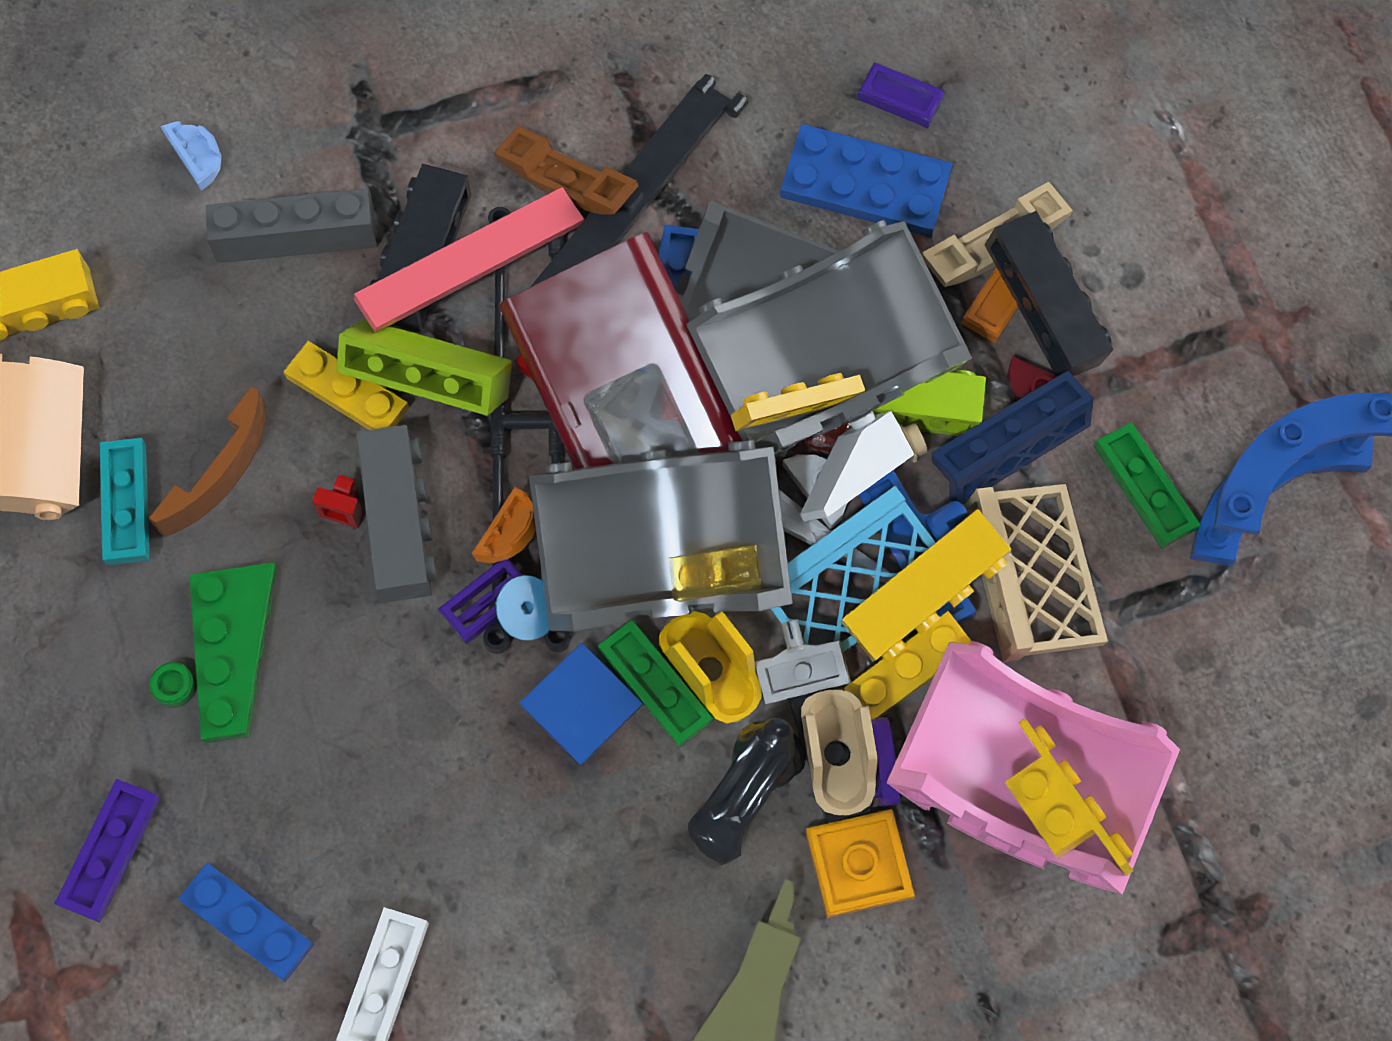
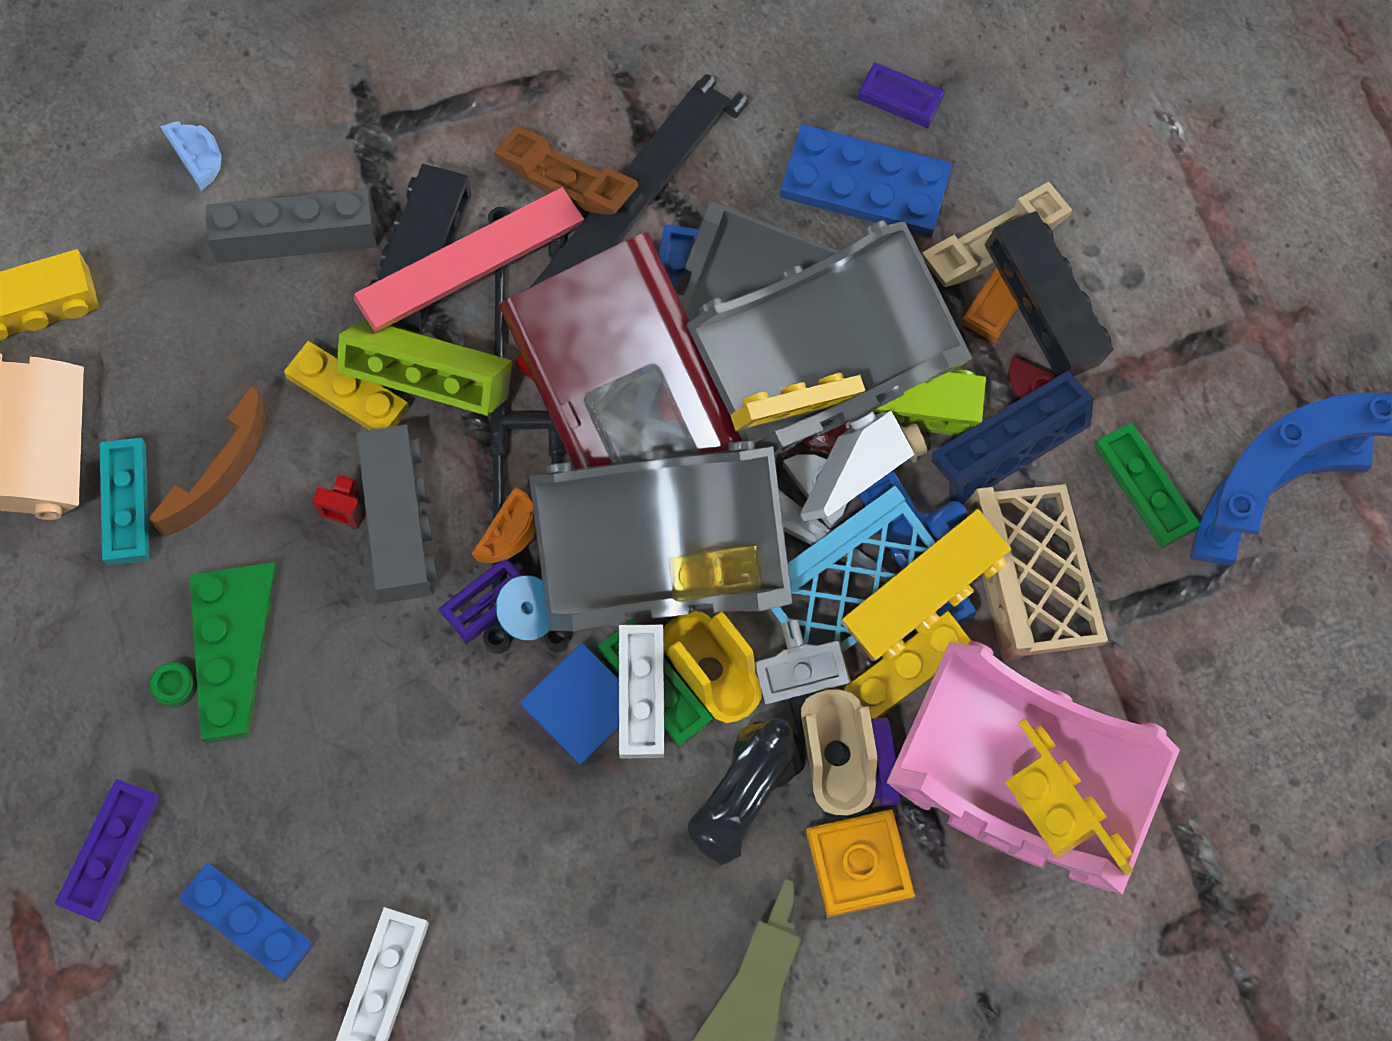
(641, 691): none -> white plate

